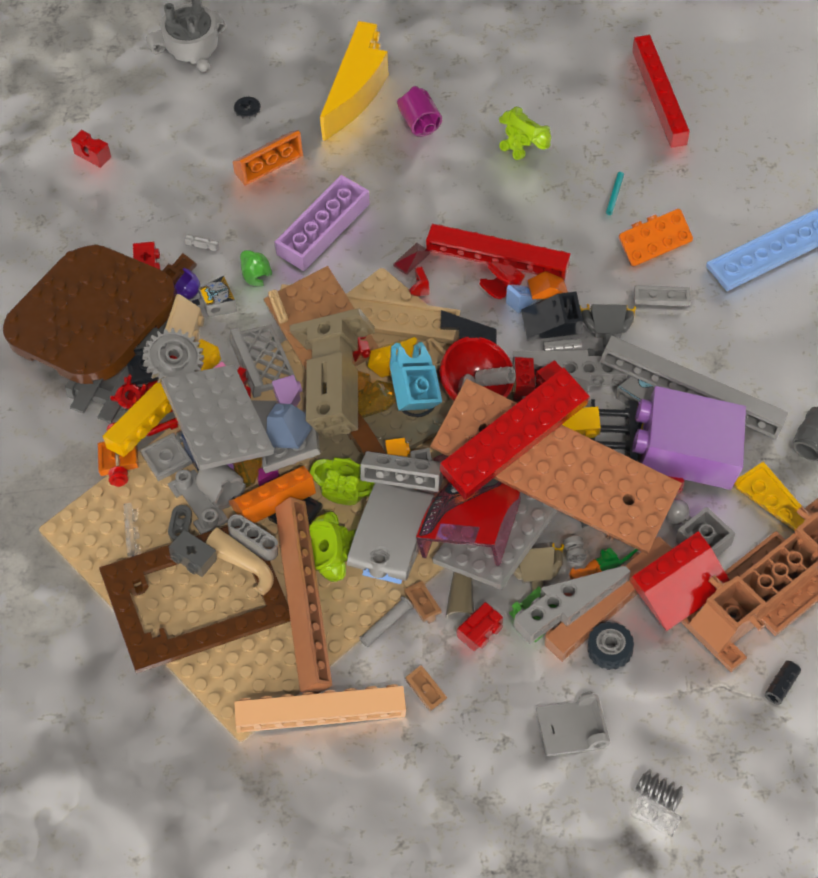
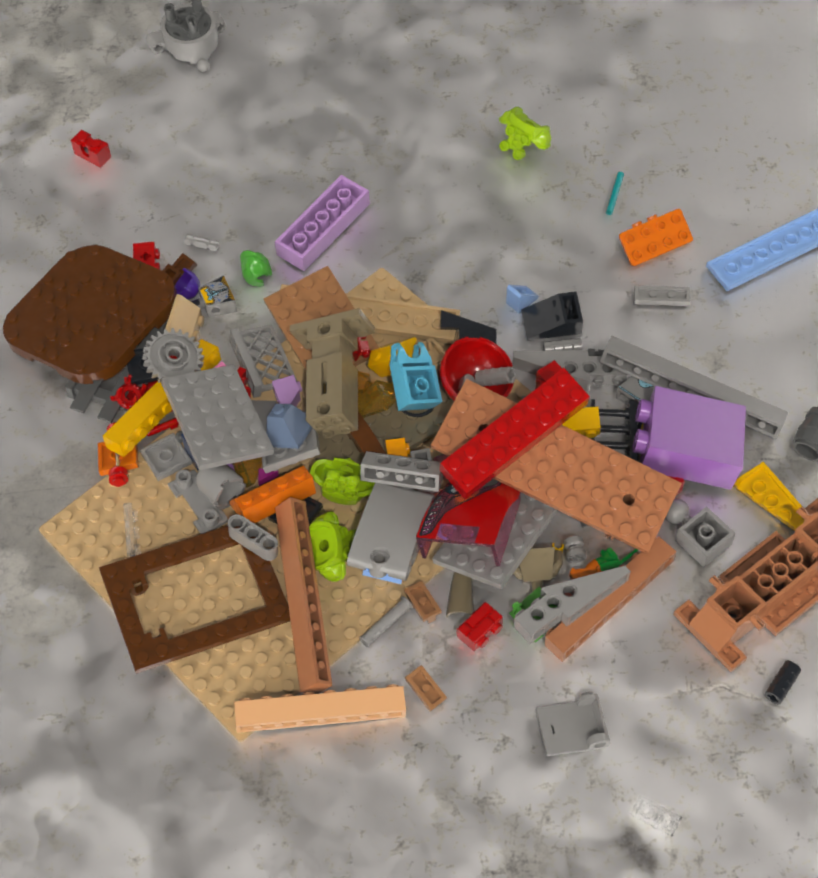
(178, 525): dark grey plate -> none
(192, 553): dark grey brick -> none
(235, 553): tan animal -> none
(243, 103): black gear -> none
(268, 157): orange slope -> none
(278, 306): tan axle -> none
(357, 80): yellow slope -> none
(411, 258): dark red slope -> none
(419, 112): magenta cylinder -> none
(420, 288): red tile -> none
(487, 249): red brick -> none
(506, 276): red piece -> none
(525, 377): red brick -> none
(546, 285): orange slope -> none
(607, 320): dark grey torso -> none
(607, 656): black wheel -> none
(660, 91): red brick -> none
(660, 790): flat silver piece -> none
(679, 581): slope -> none

